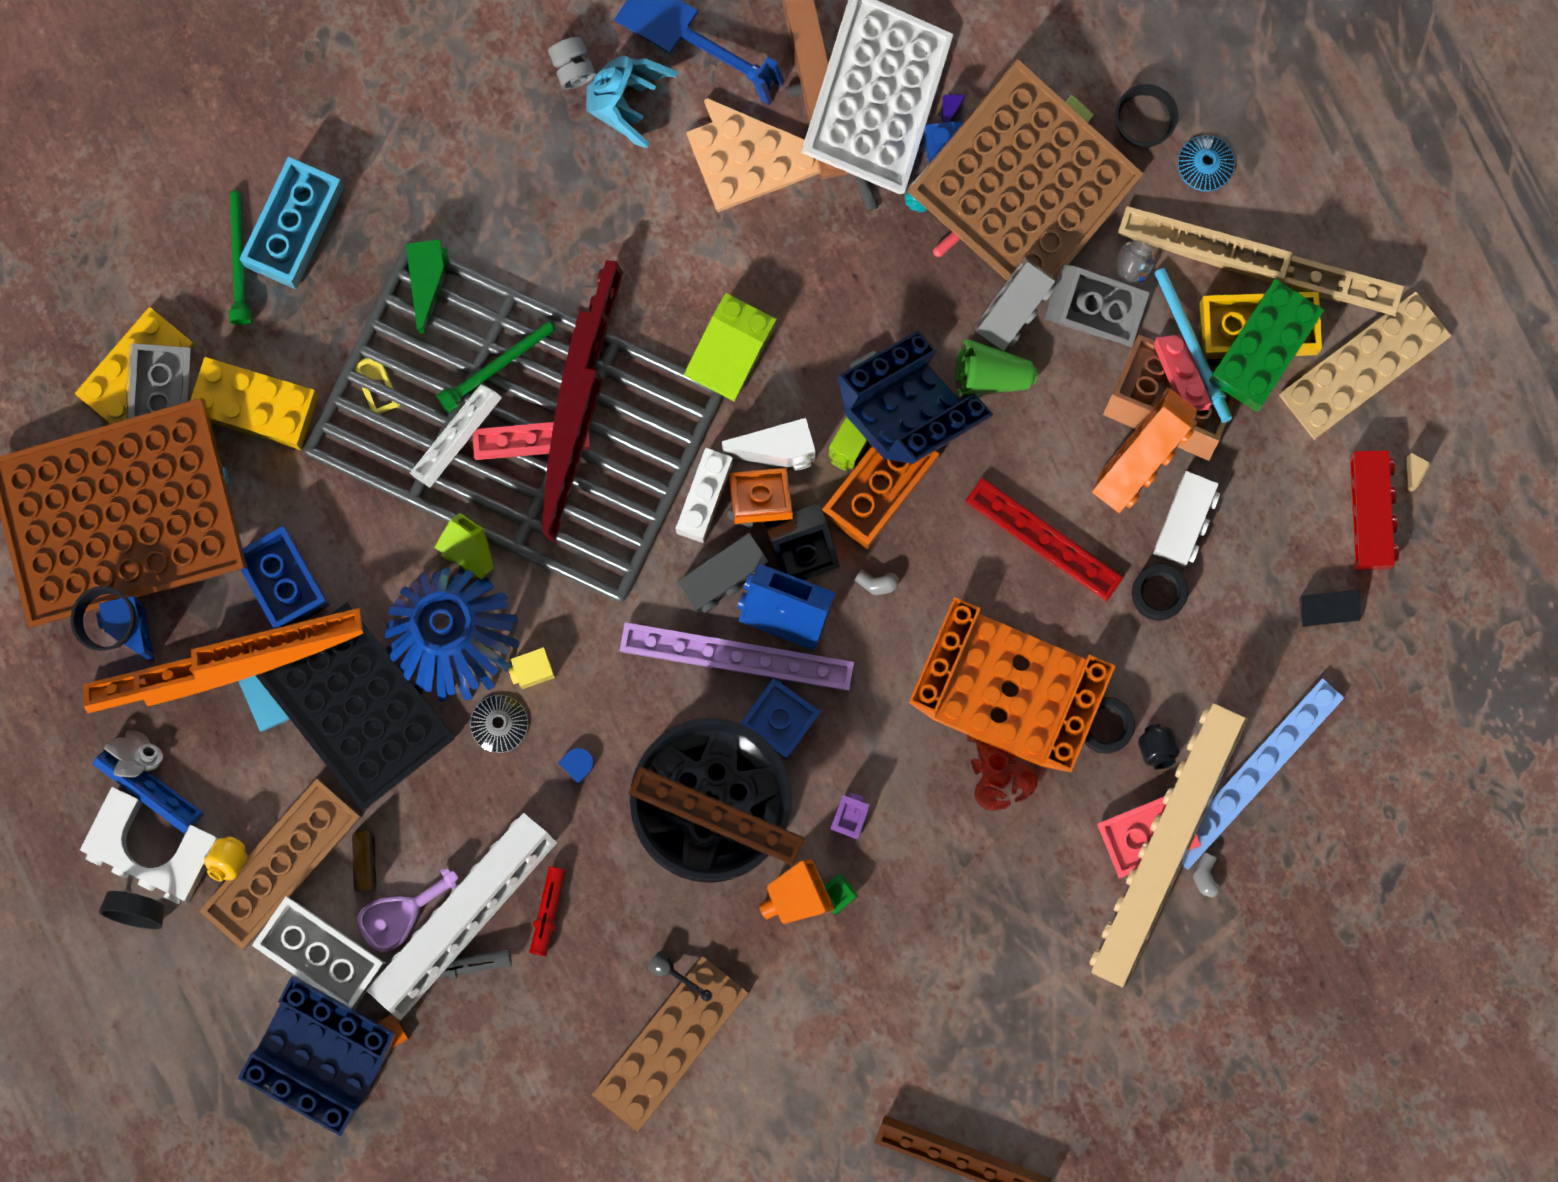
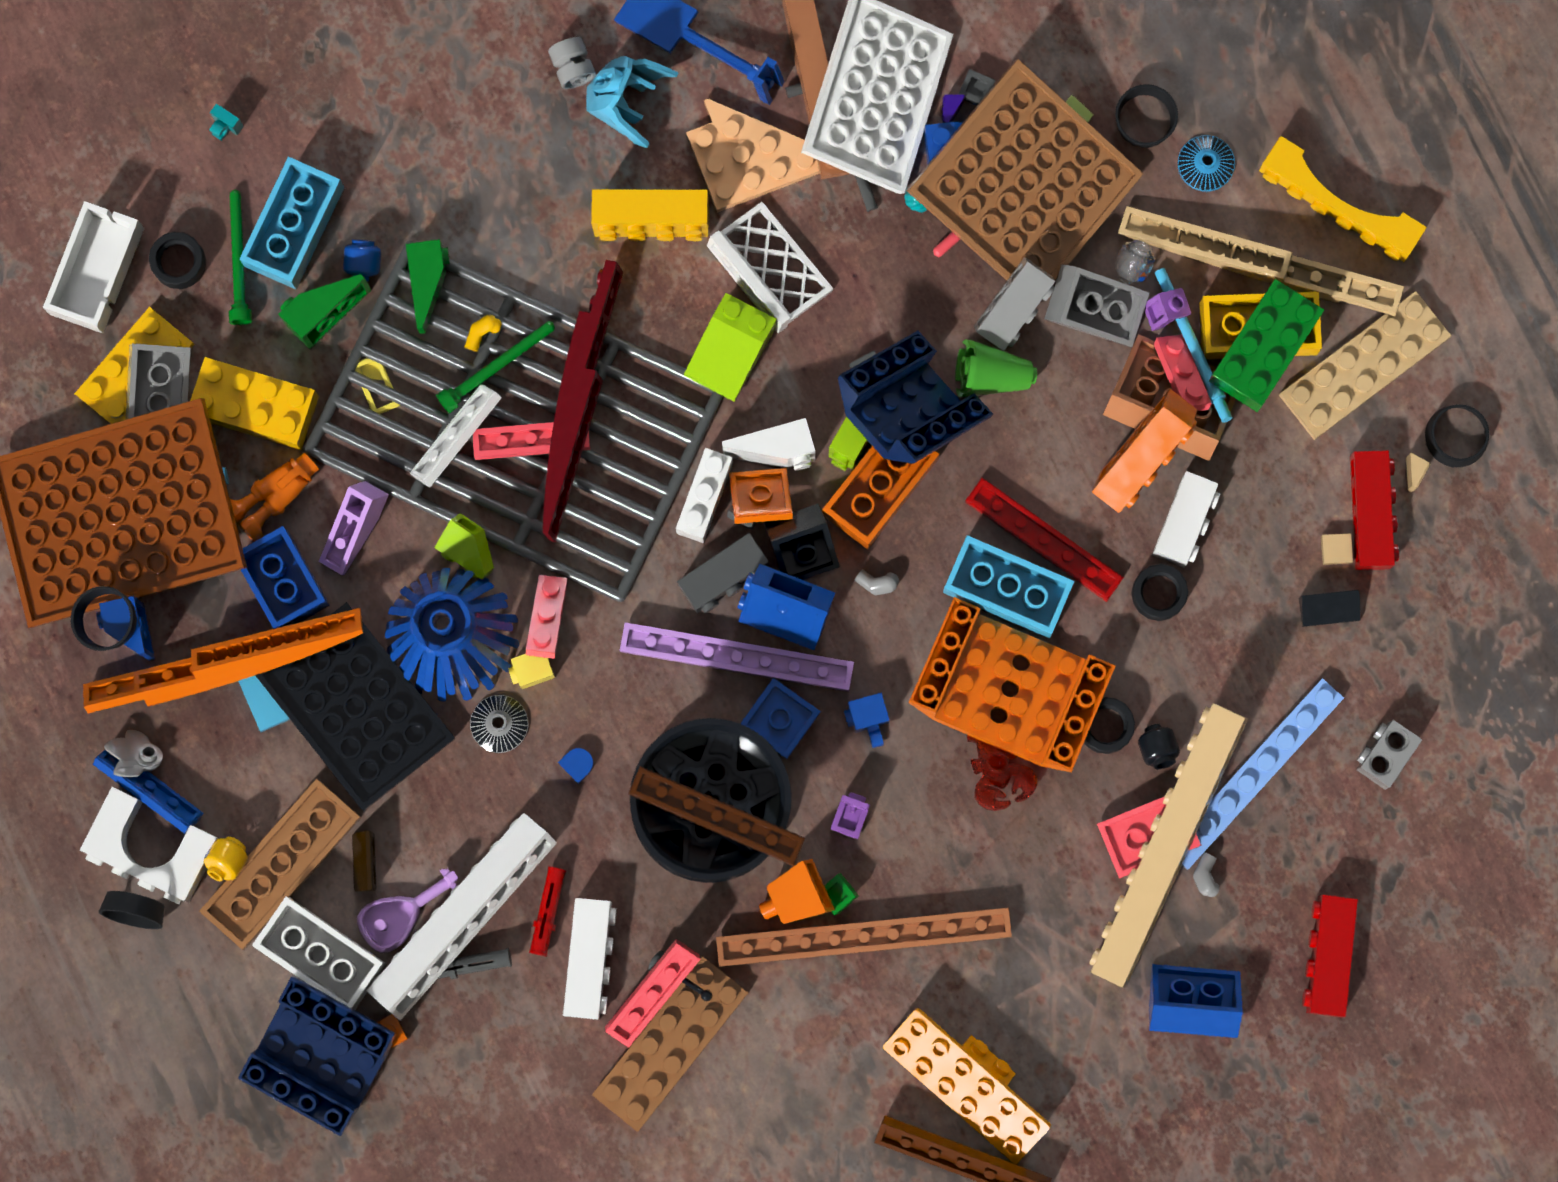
(93, 267): none -> white piece
(171, 239): none -> black tyre
(224, 122): none -> teal tile
(277, 490): none -> orange piece
(319, 310): none -> green slope
(352, 526): none -> lavender slope
(362, 258): none -> blue head
(479, 328): none -> yellow arm
(546, 616): none -> coral plate
(588, 959): none -> white brick
(650, 214): none -> yellow brick
(652, 993): none -> coral plate
(747, 276): none -> white fence
(864, 937): none -> nougat plate
(868, 715): none -> blue brick
(969, 1082): none -> bracket
(976, 87): none -> dark grey plate
(1008, 586): none -> medium azure brick
(1166, 308): none -> medium lavender bracket
(1195, 1001): none -> blue slope
(1289, 169): none -> yellow arch
(1331, 956): none -> red brick
(1336, 549): none -> tan tile
(1394, 758): none -> light grey brick
(1438, 454): none -> black tyre

